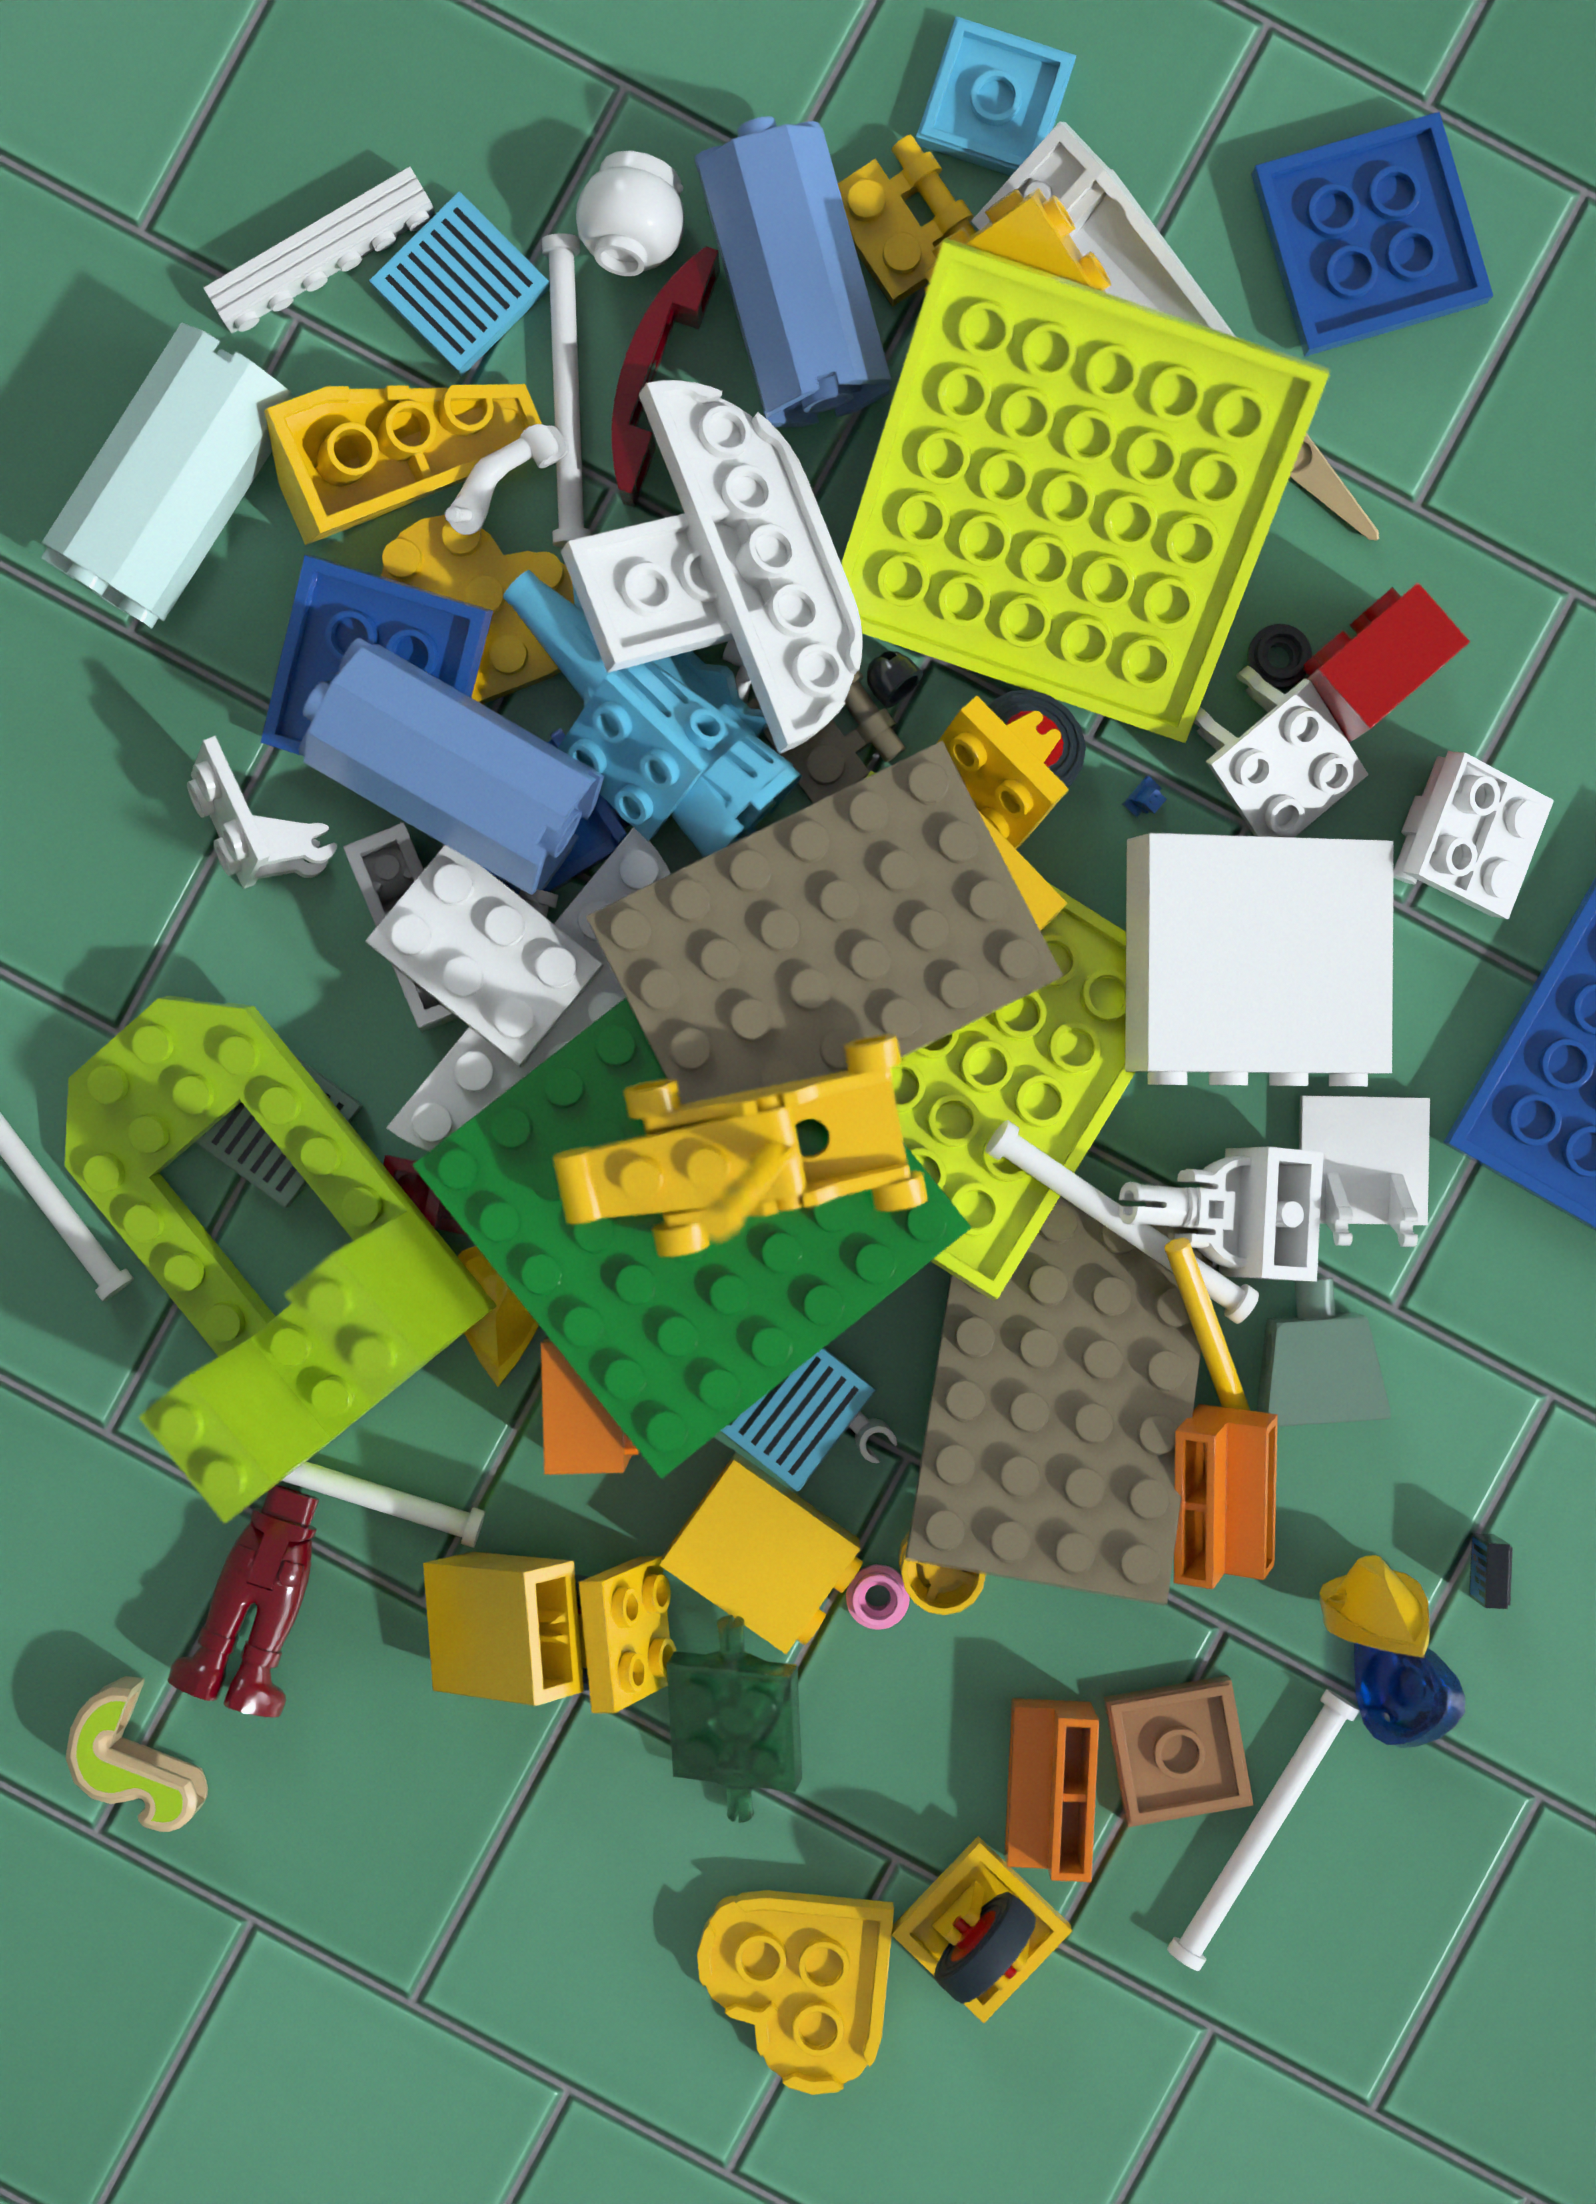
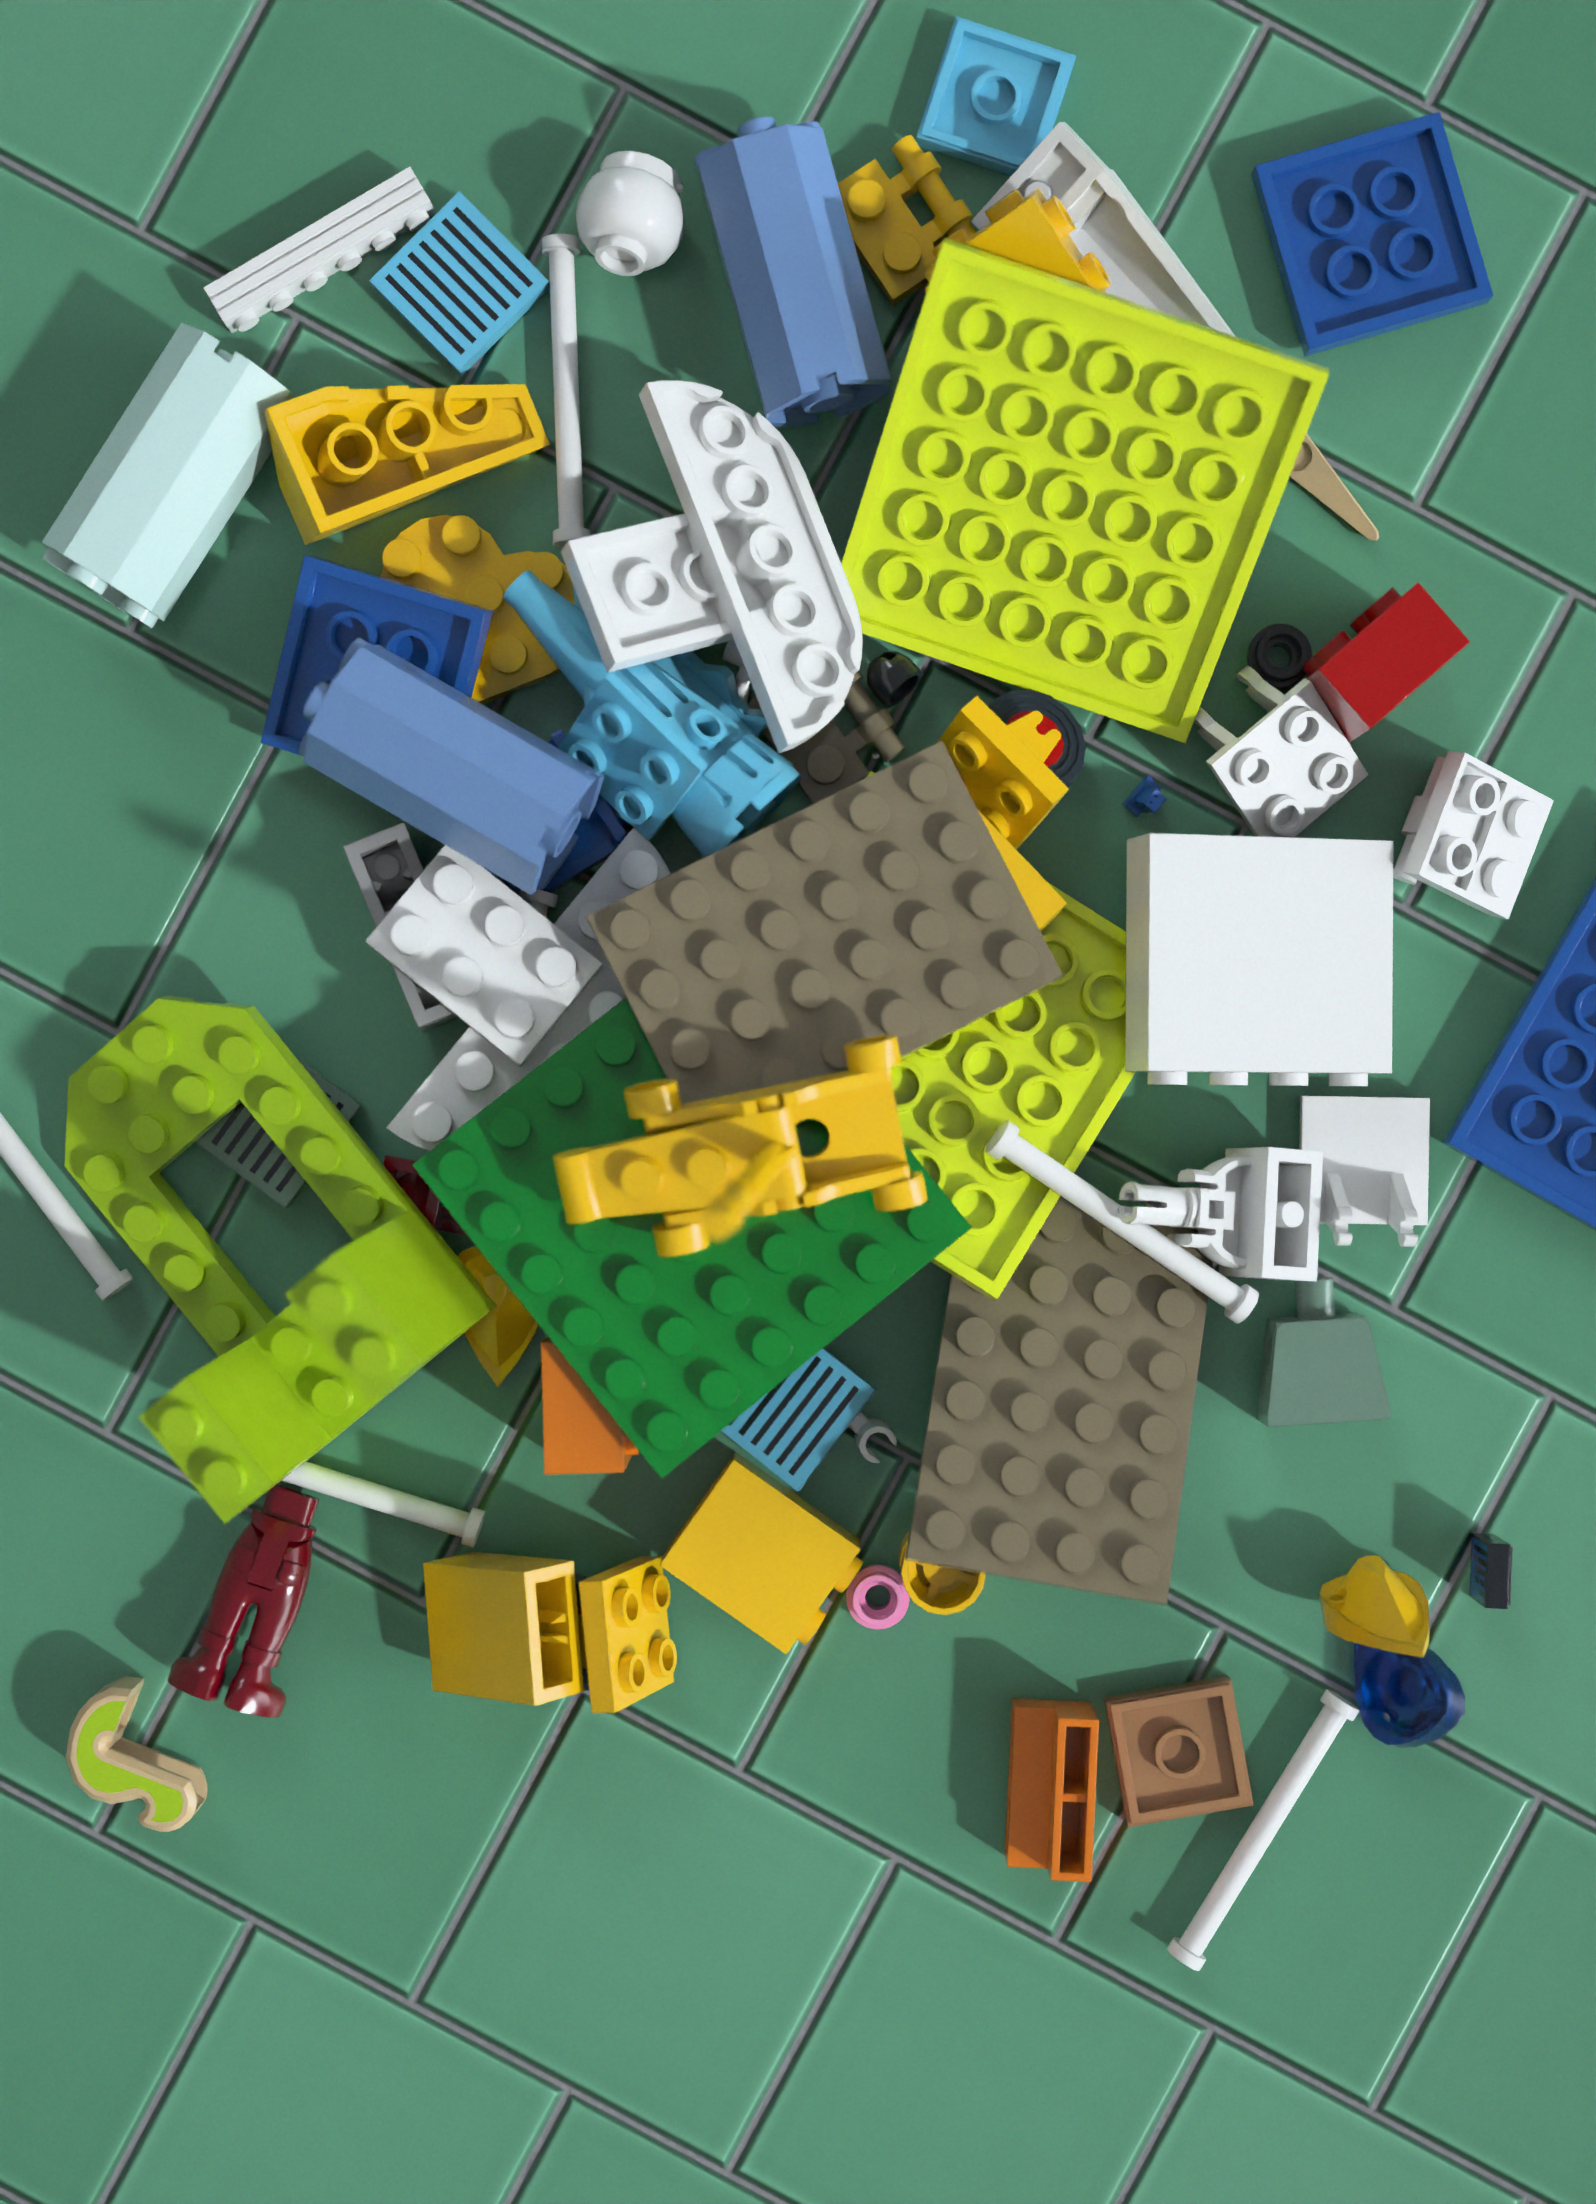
(249, 843): white plate -> none
(473, 501): white piece -> none
(680, 300): dark red slope -> none
(735, 1719): clear green plate -> none
(805, 1977): yellow plate -> none
(980, 1930): yellow plate -> none
(1205, 1324): yellow bar -> none
(1226, 1495): orange piece -> none

